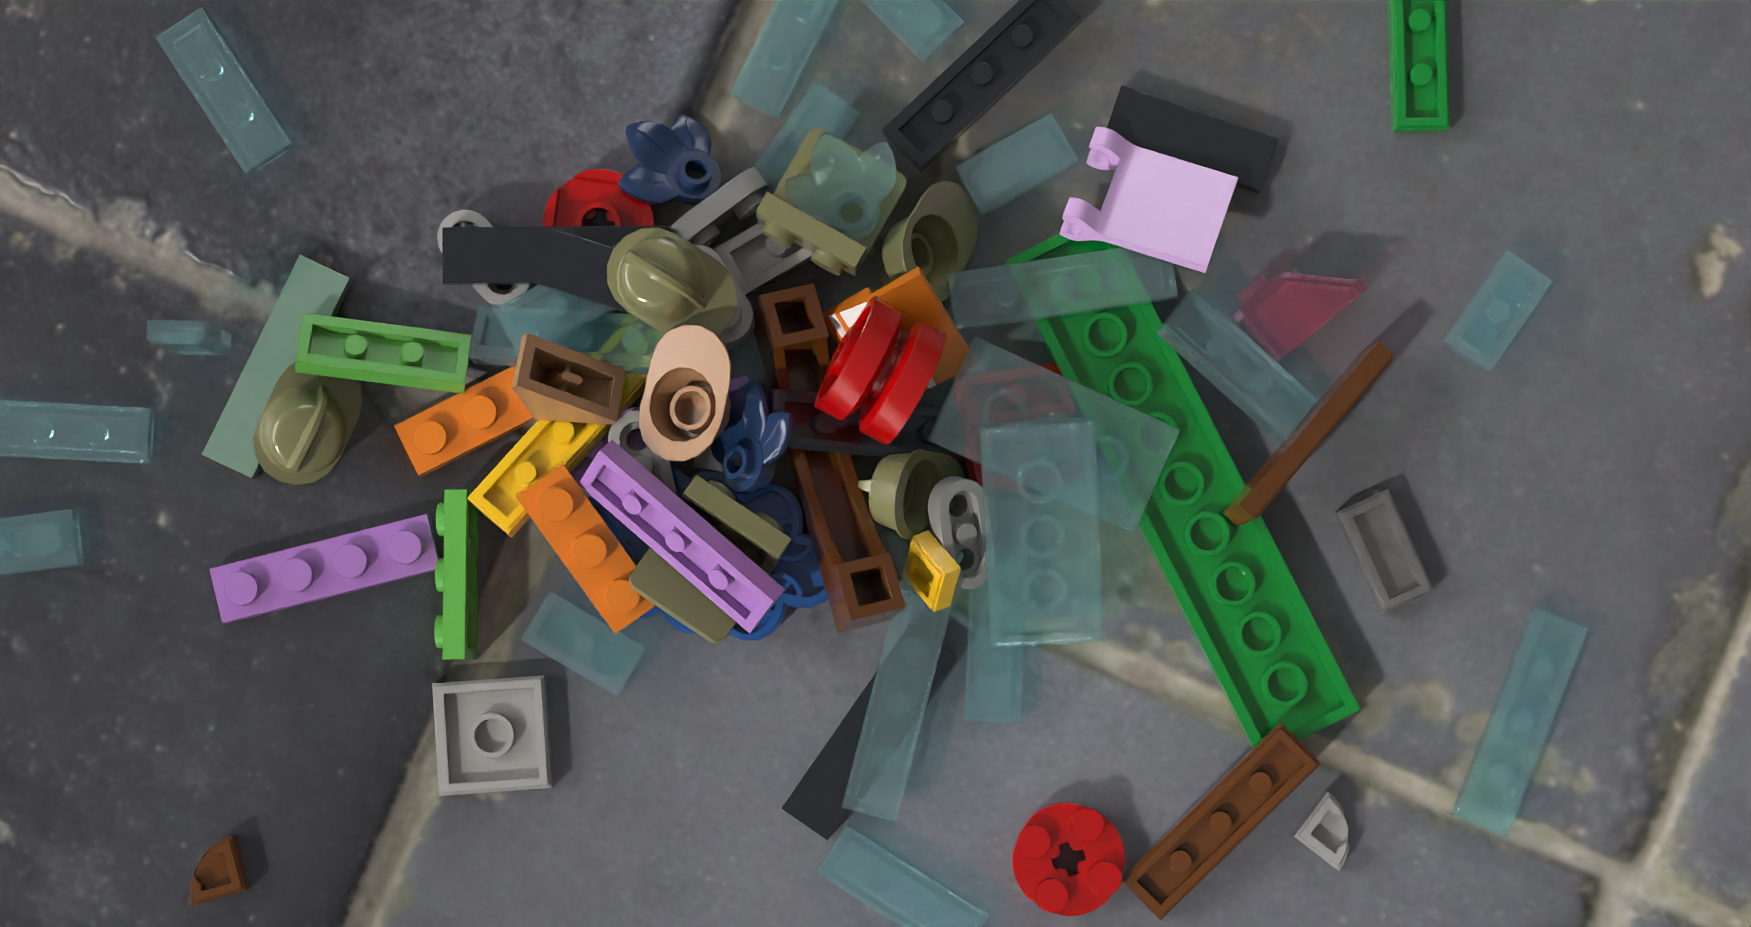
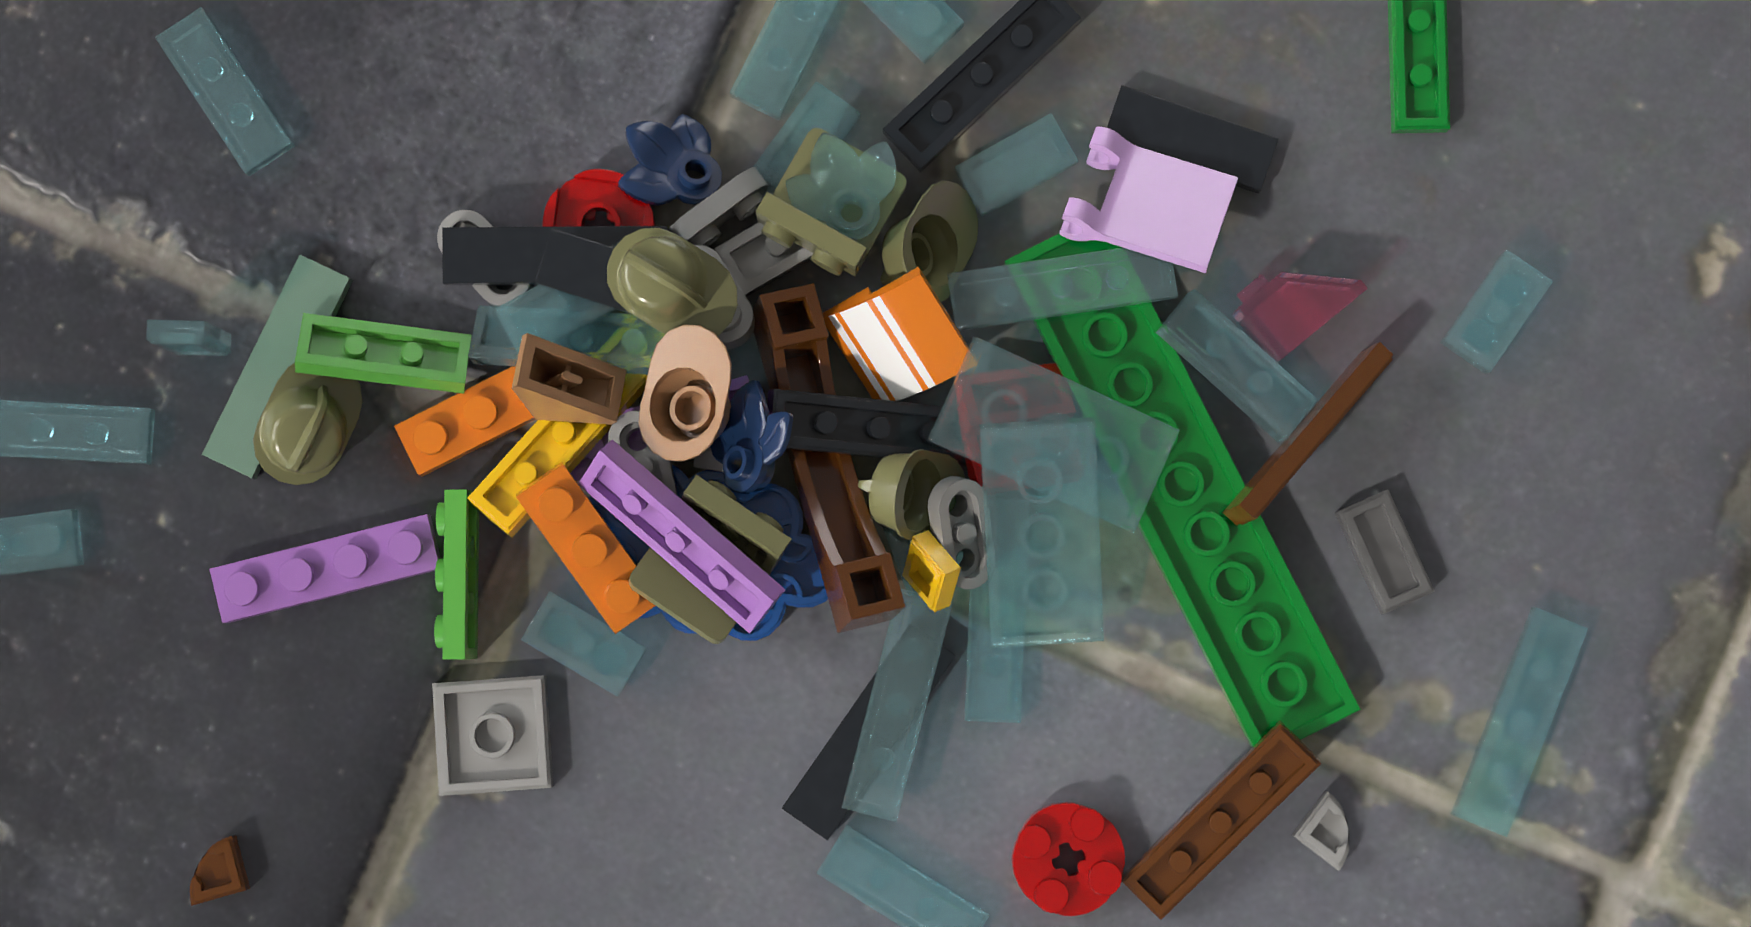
(882, 372): red wheel -> none

